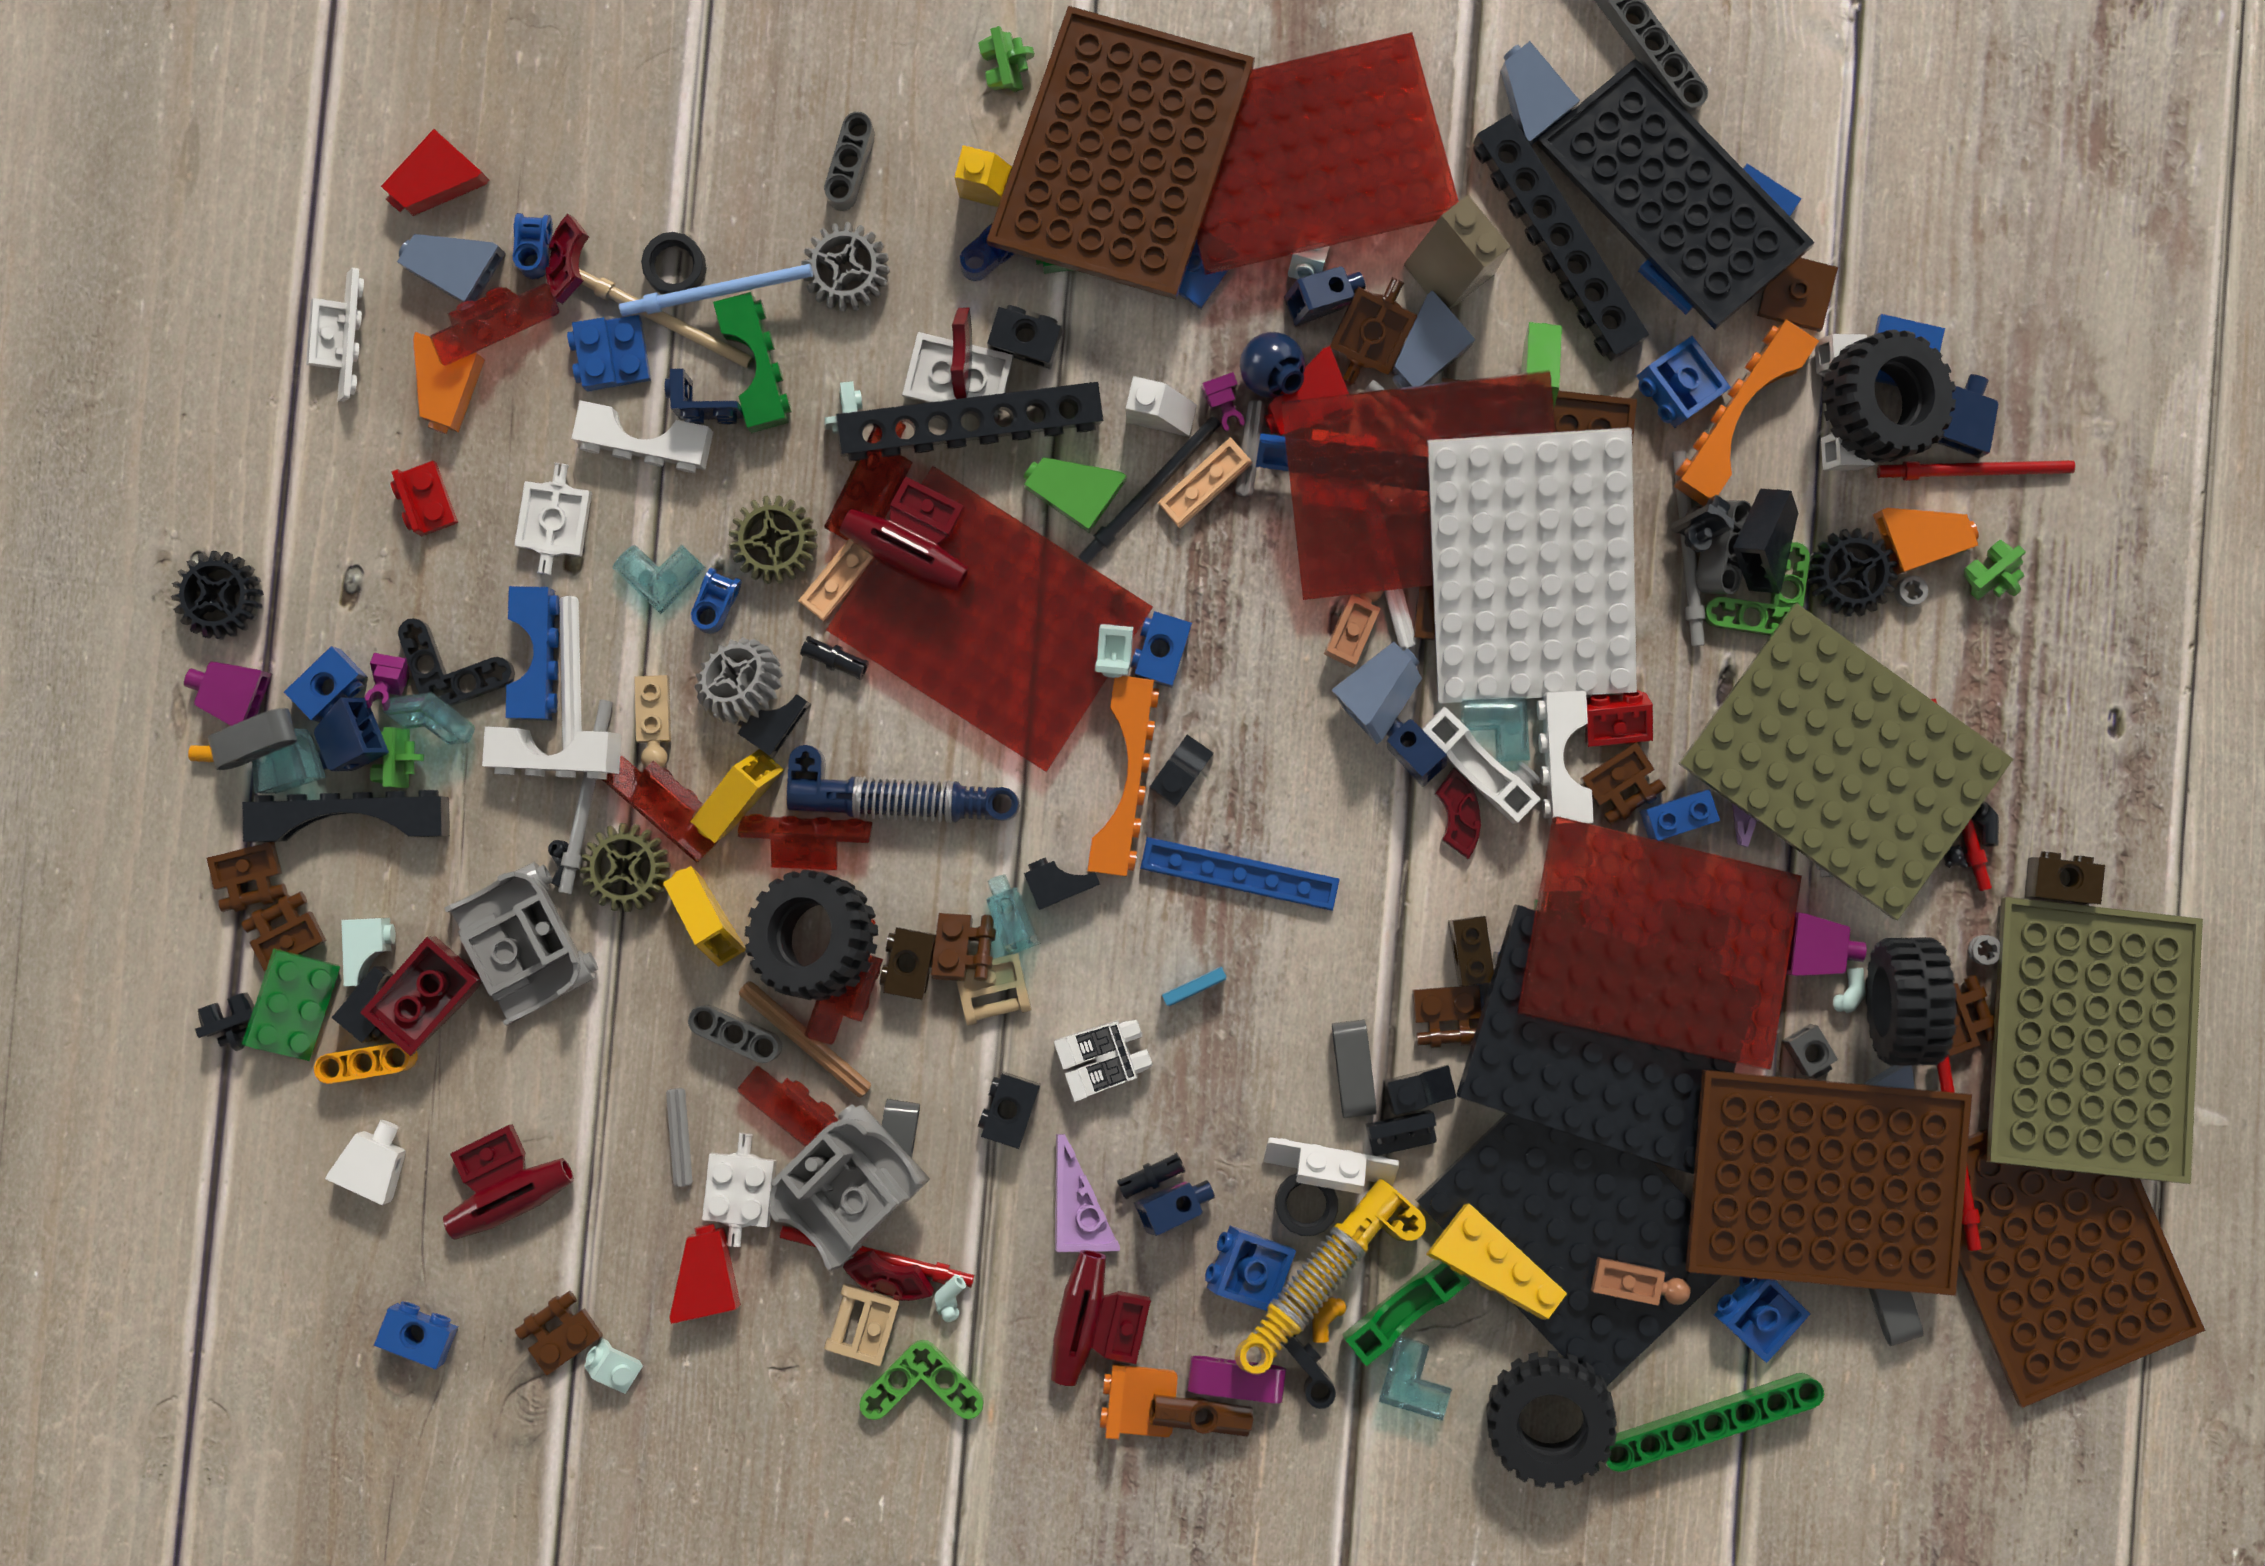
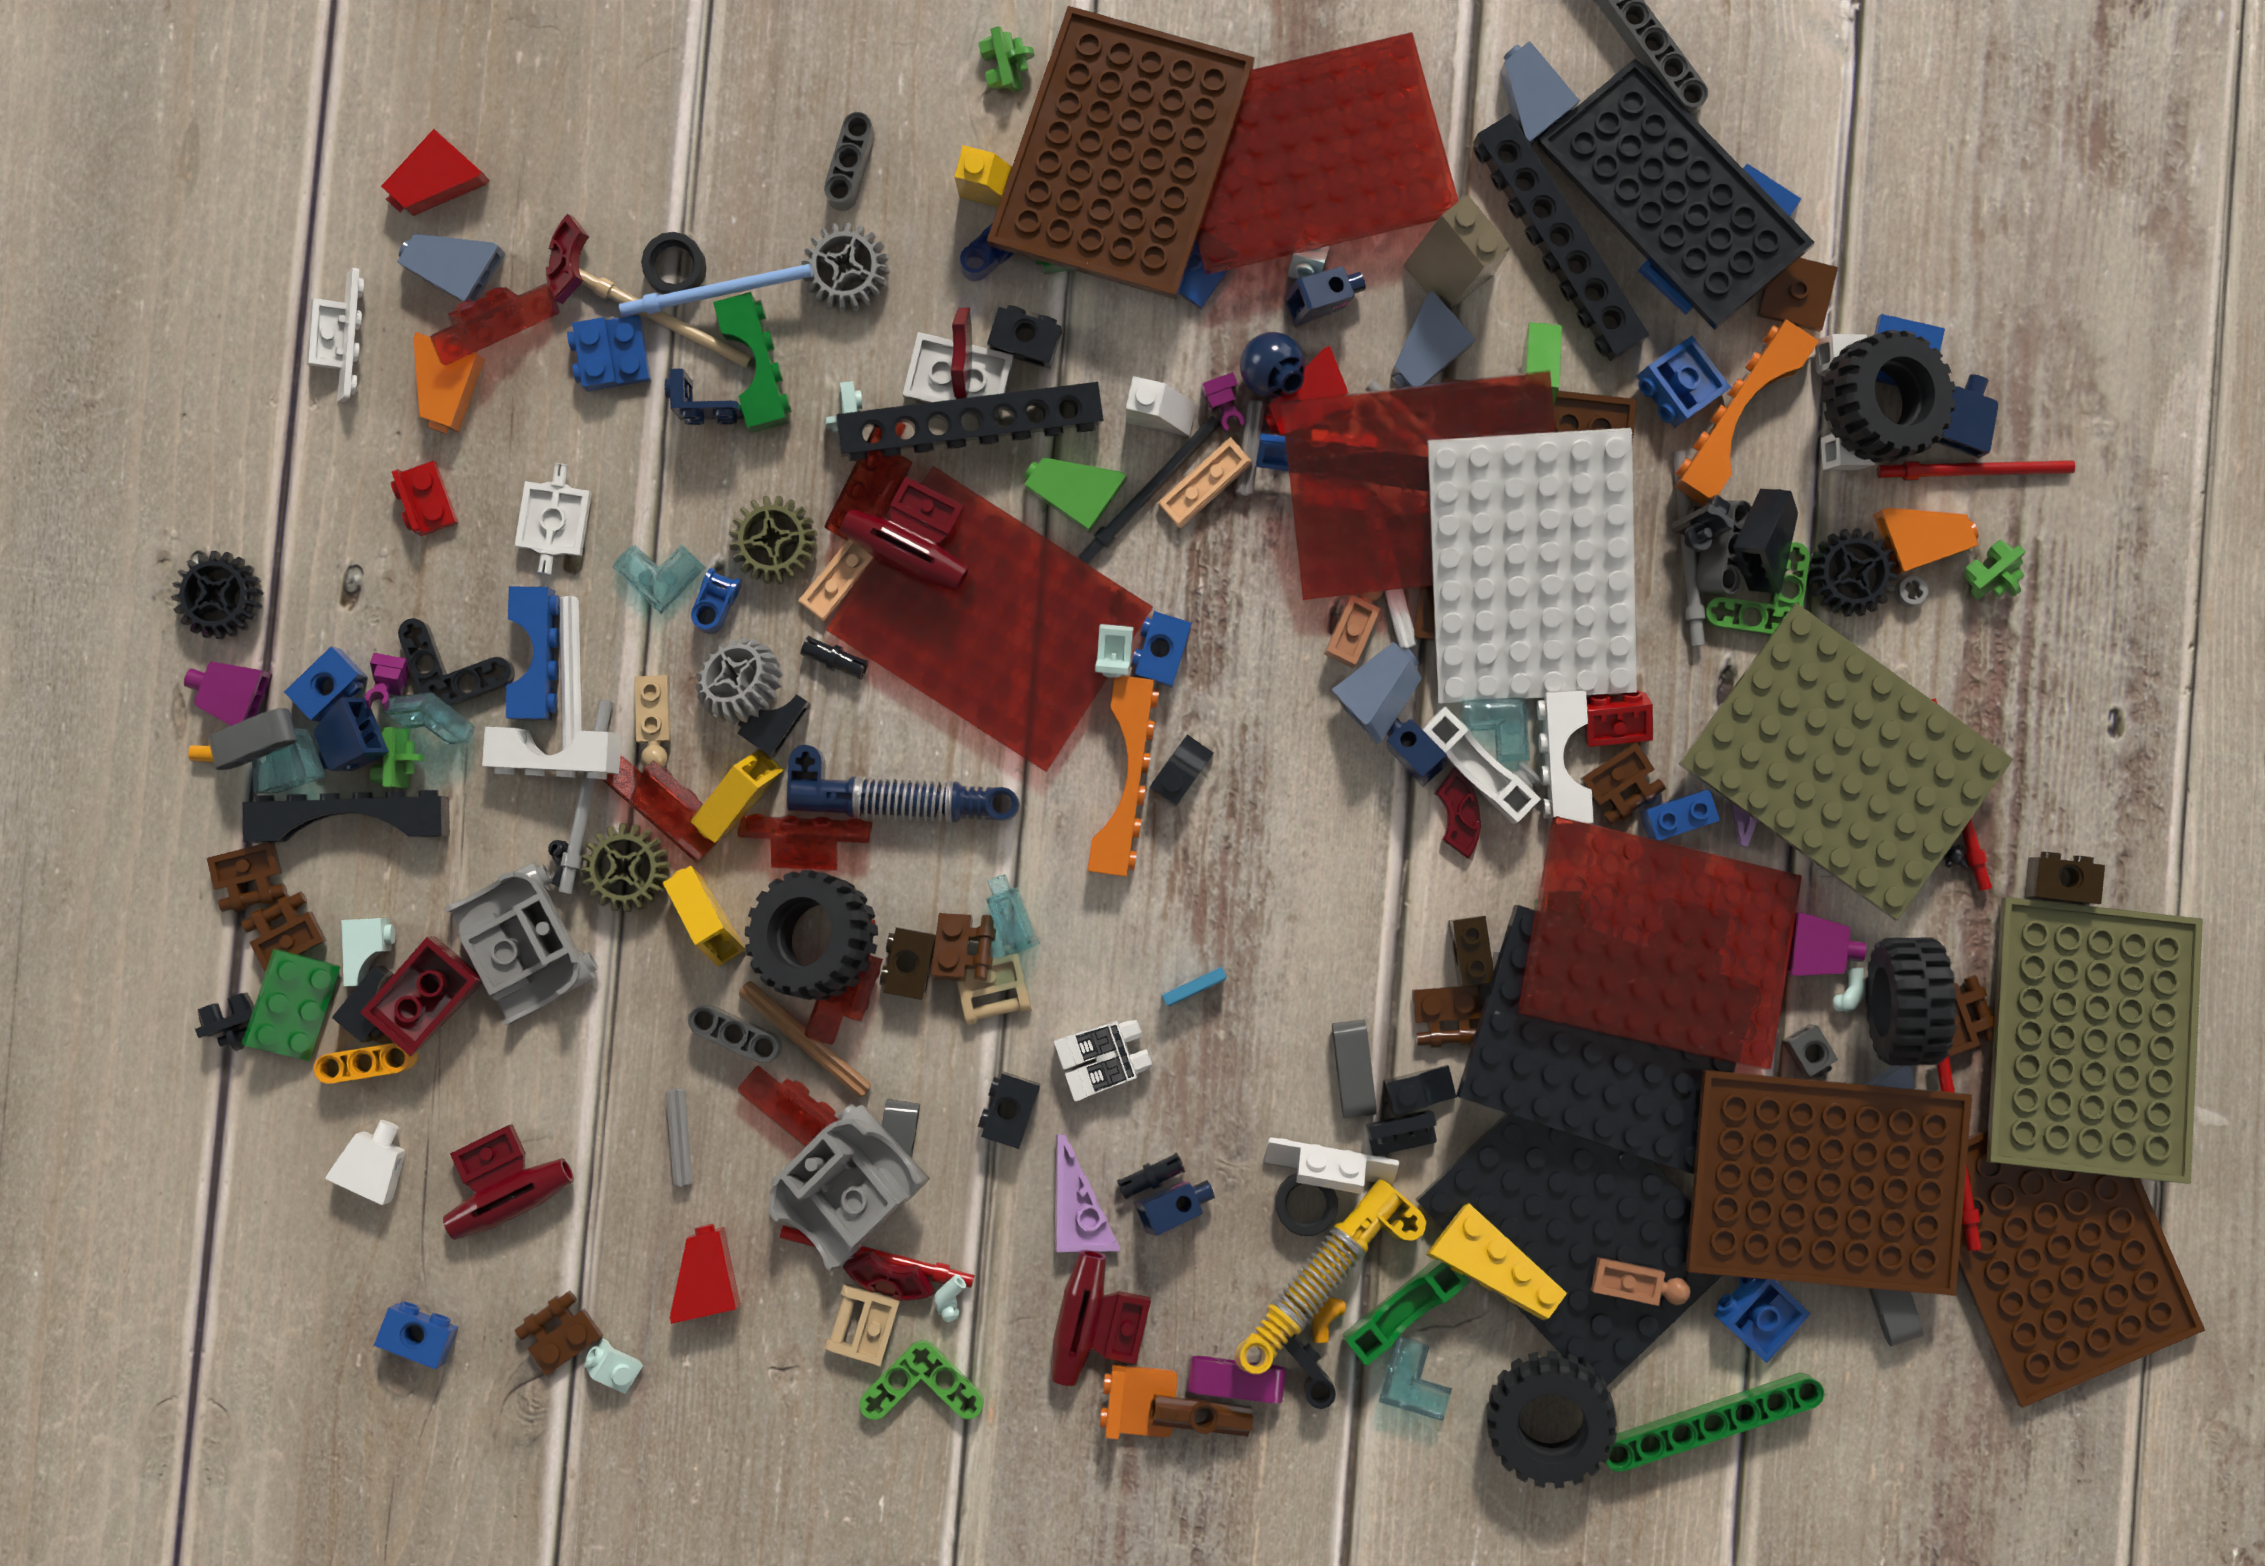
(532, 237): blue piece -> none
(682, 444): white arch -> none
(738, 1189): white plate -> none
(1053, 885): black arch -> none
(1239, 873): blue tile -> none
(1249, 1268): blue plate -> none
(1373, 330): reddish brown plate -> none
(1982, 959): light grey bush -> none
(1988, 821): black arm -> none

